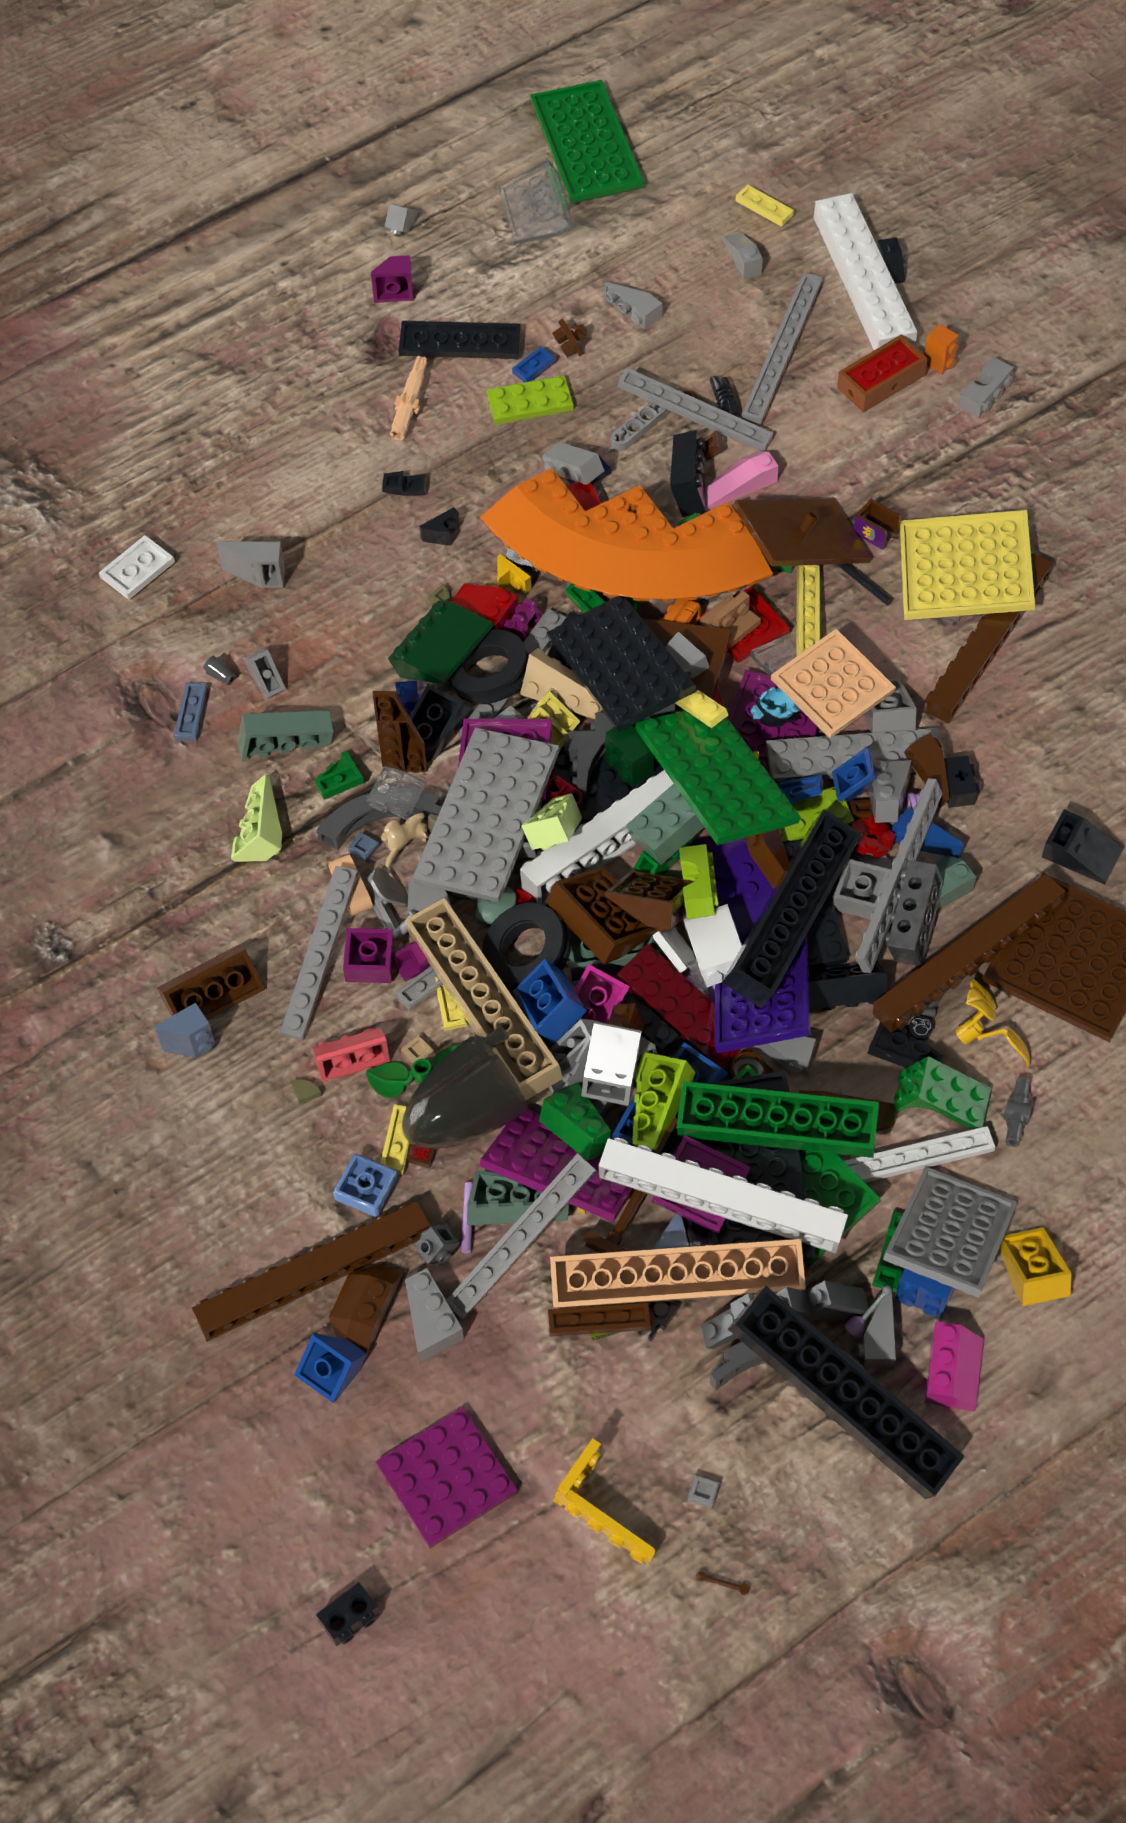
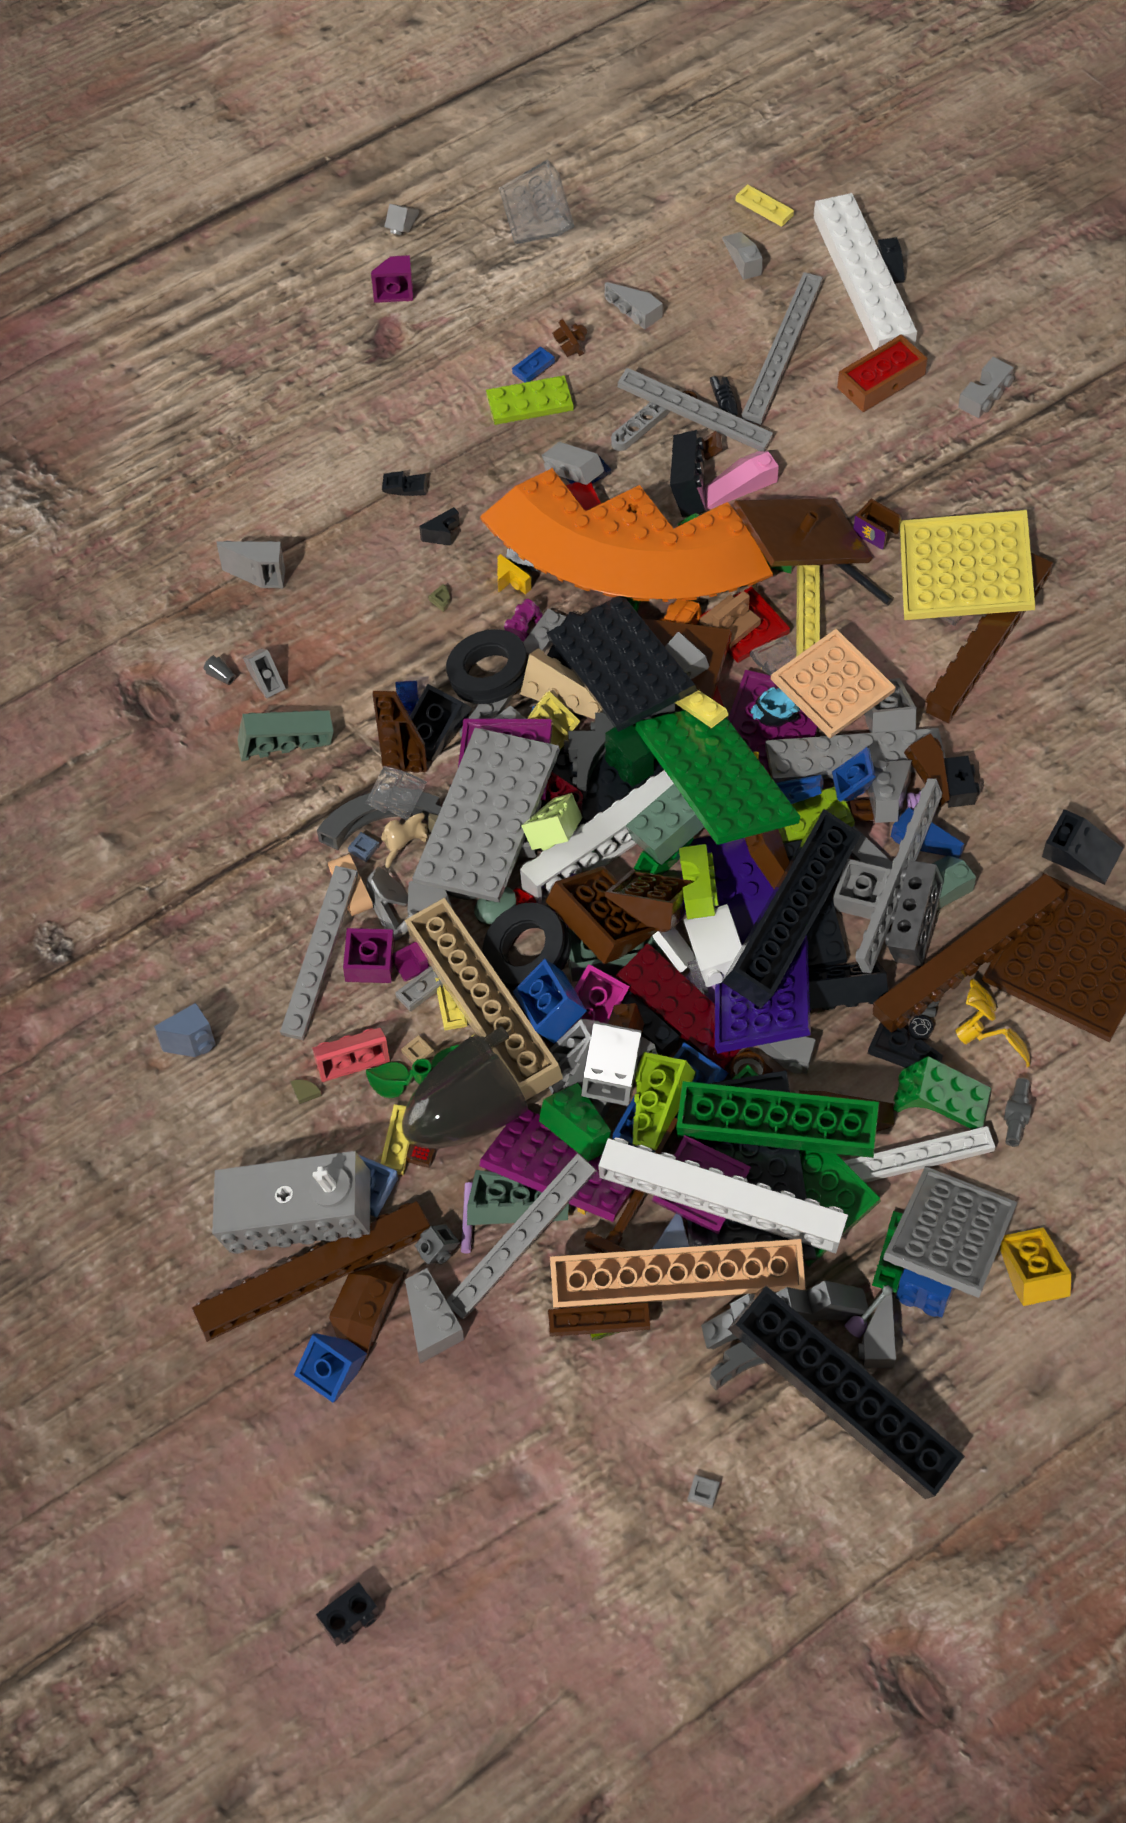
(136, 567): white plate -> none
(191, 712): sand blue tile -> none
(214, 984): reddish brown slope -> none
(260, 827): yellowish green wedge -> none
(291, 1202): none -> light grey piece
(338, 777): green wing -> none
(409, 401): light nougat piece -> none
(439, 643): dark green slope -> none
(446, 1477): magenta plate -> none
(459, 339): black plate -> none
(488, 602): red slope -> none
(583, 599): green plate -> none
(586, 141): green plate -> none
(595, 1518): yellow bracket -> none
(660, 1316): black plate -> none
(743, 1588): reddish brown hinge -> none
(883, 837): red plate -> none
(941, 349): orange brick -> none
(954, 1367): dark pink slope -> none

